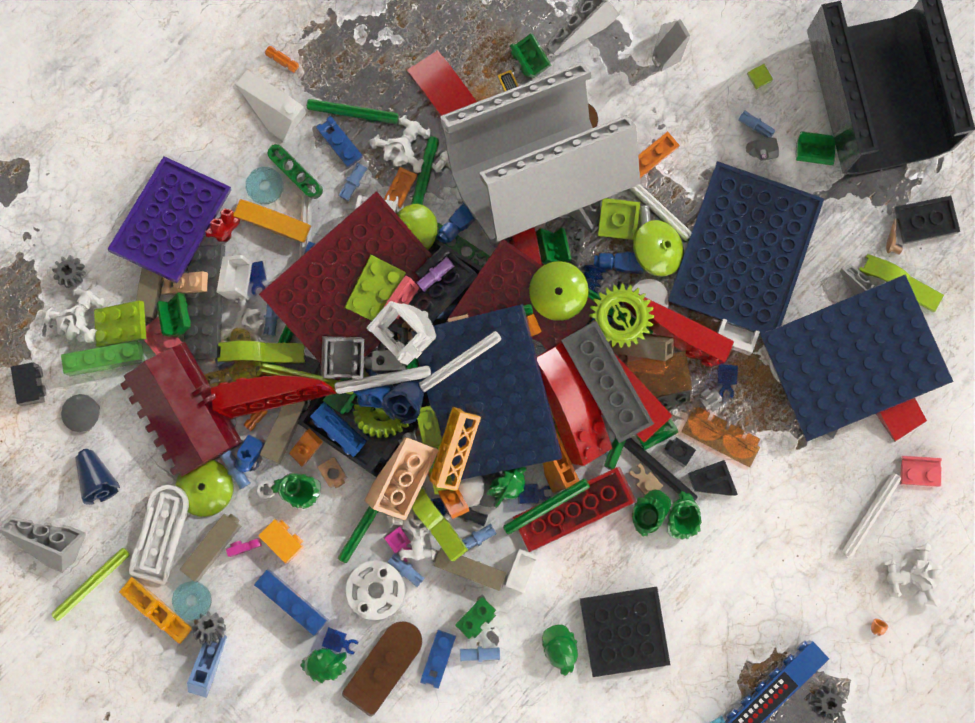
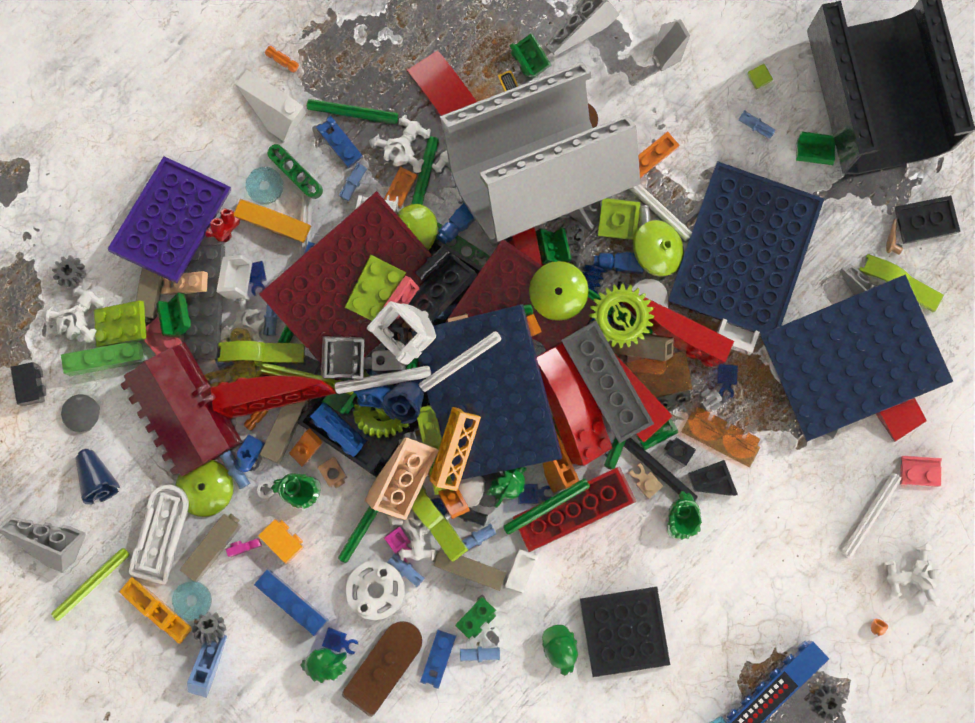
(435, 274): medium lavender pin -> none
(650, 512): green hair -> none
(763, 148): dark grey rock -> none

